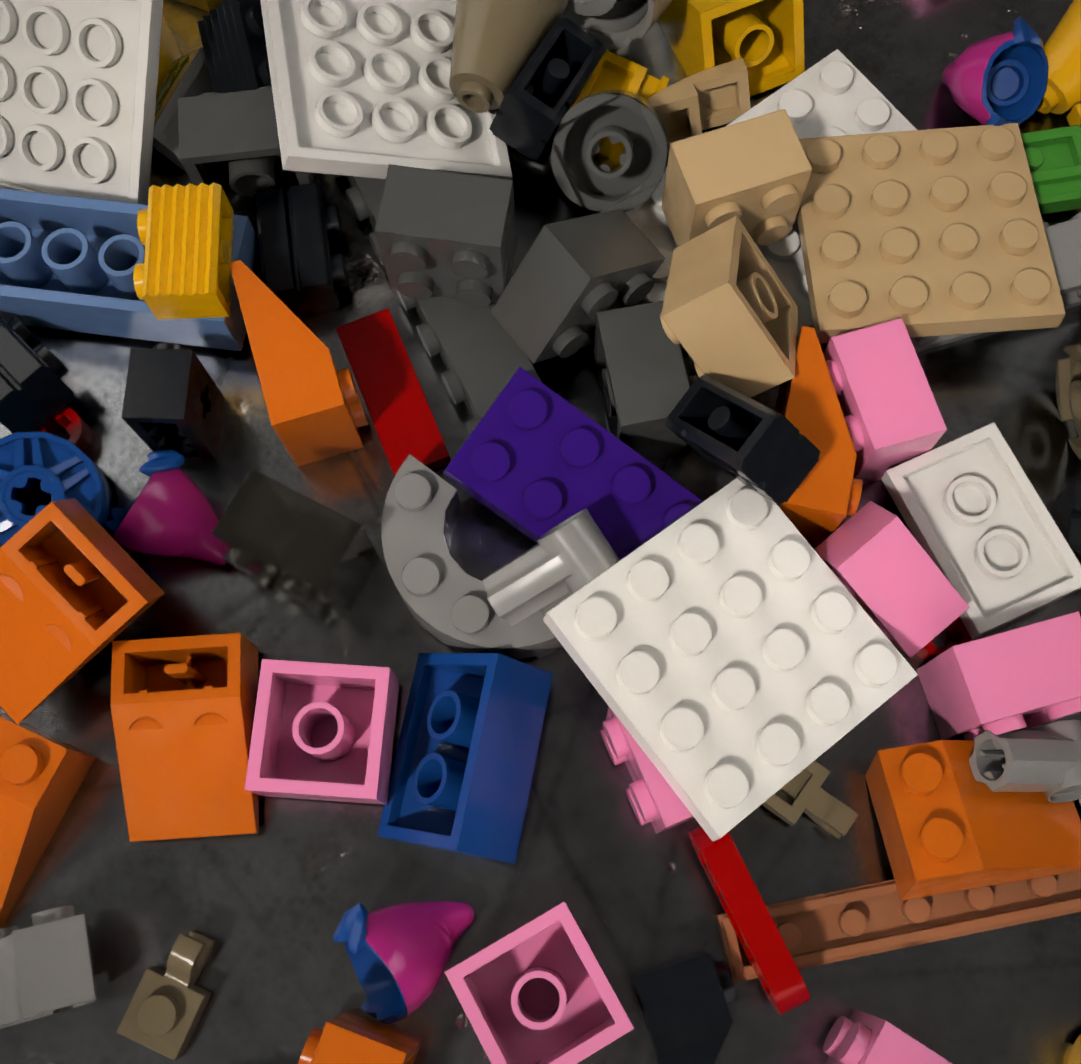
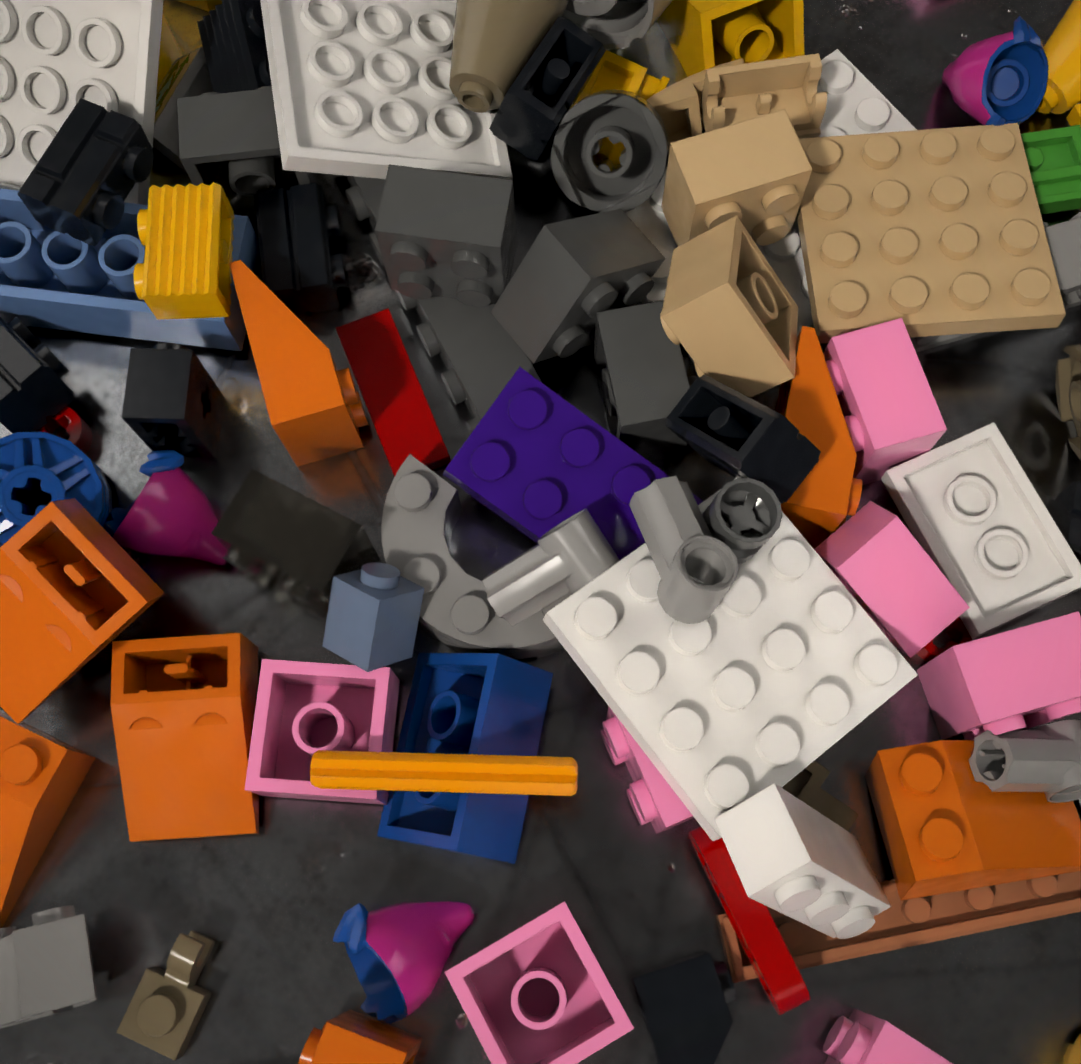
(88, 172): none -> black brick
(373, 616): none -> sand blue brick
(444, 772): none -> light orange axle
(683, 549): none -> light grey piece
(750, 510): none -> dark grey wheel
(763, 87): none -> tan hinge
(802, 864): none -> white brick

